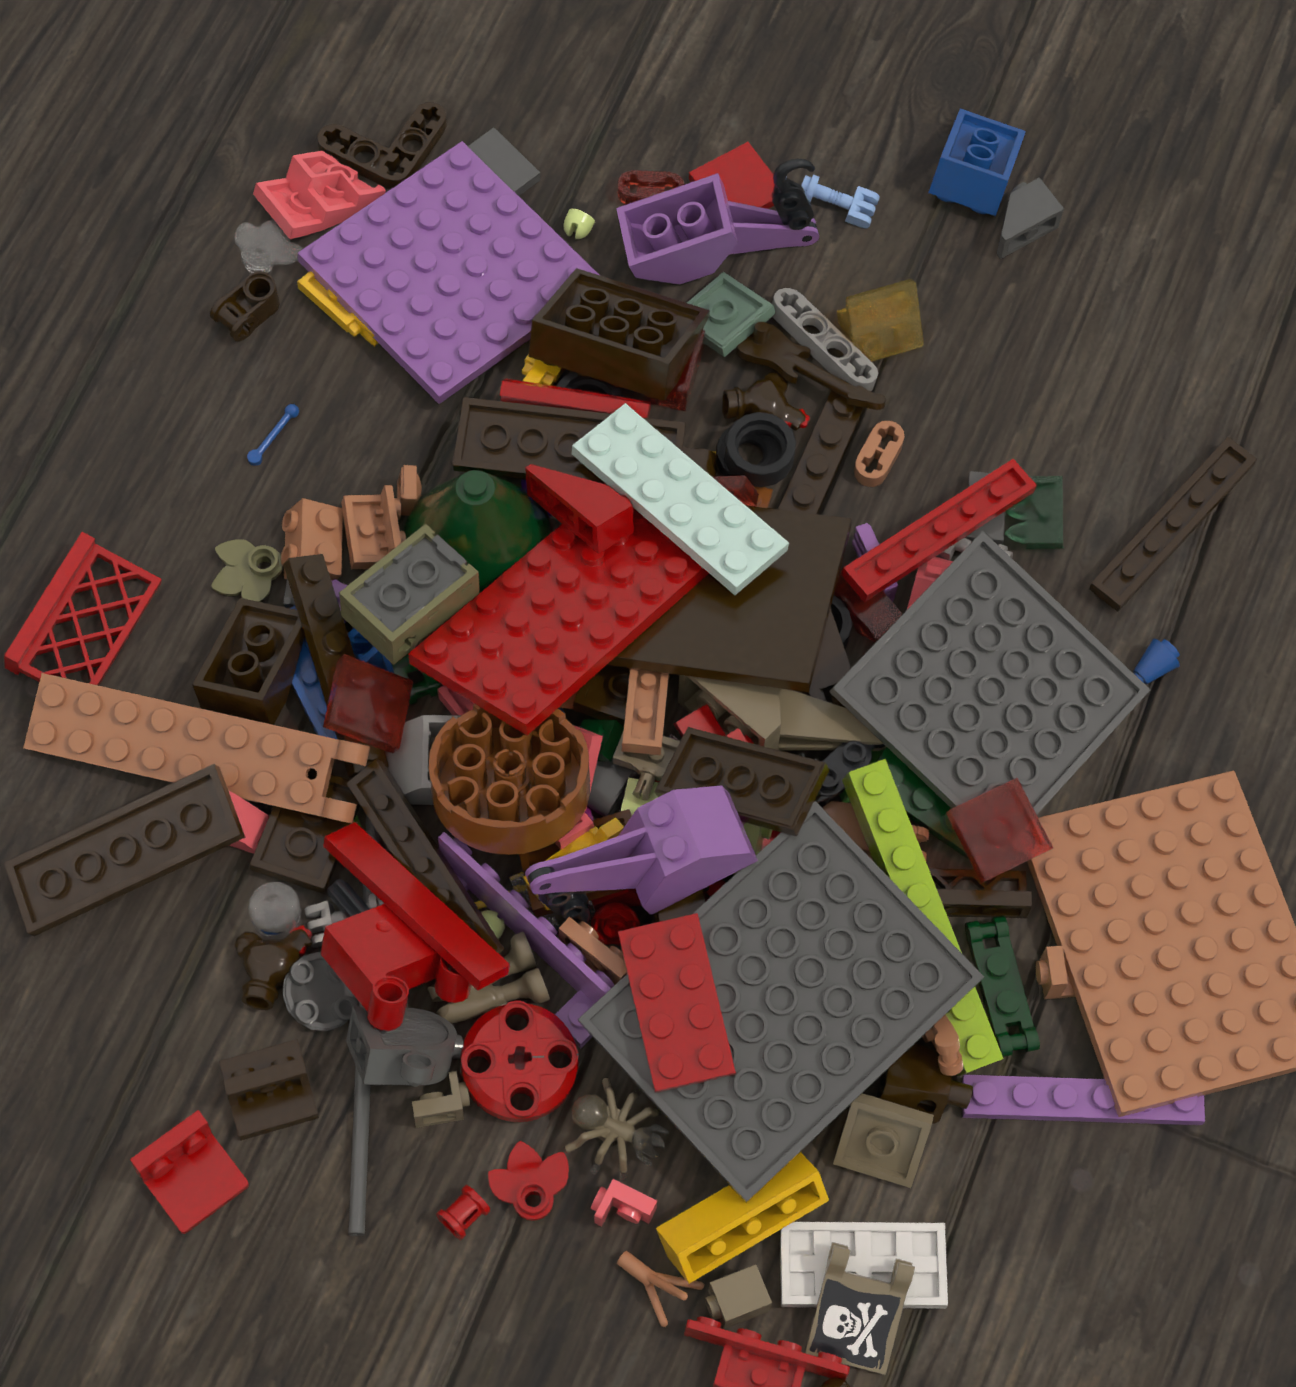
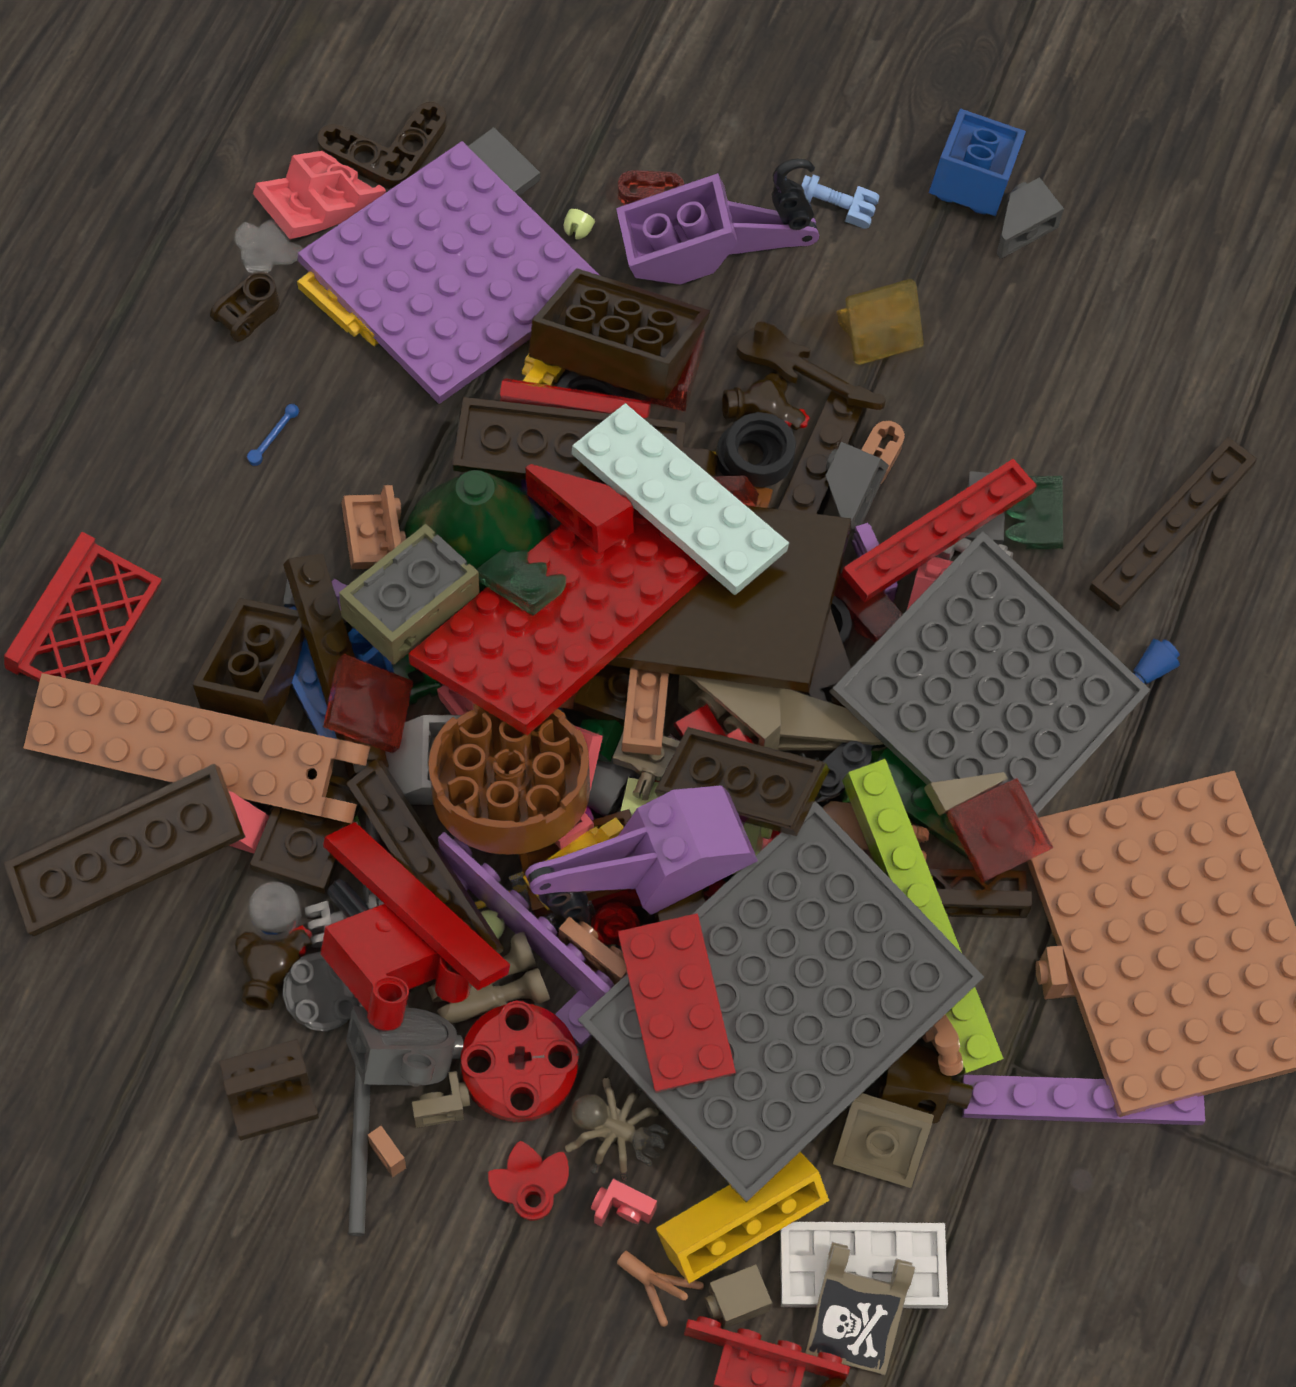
(189, 1172): red bracket -> none
(242, 571): olive plate -> none
(314, 530): nougat bracket -> none
(386, 1151): none -> nougat tile
(408, 488): nougat tile -> none
(463, 1212): red bush -> none
(521, 582): none -> clear green plate
(732, 312): sand green plate -> none
(743, 175): red tile -> none
(795, 311): light grey beam -> none
(854, 481): none -> dark grey slope
(955, 792): none -> dark tan piece
(1001, 986): dark green plate -> none

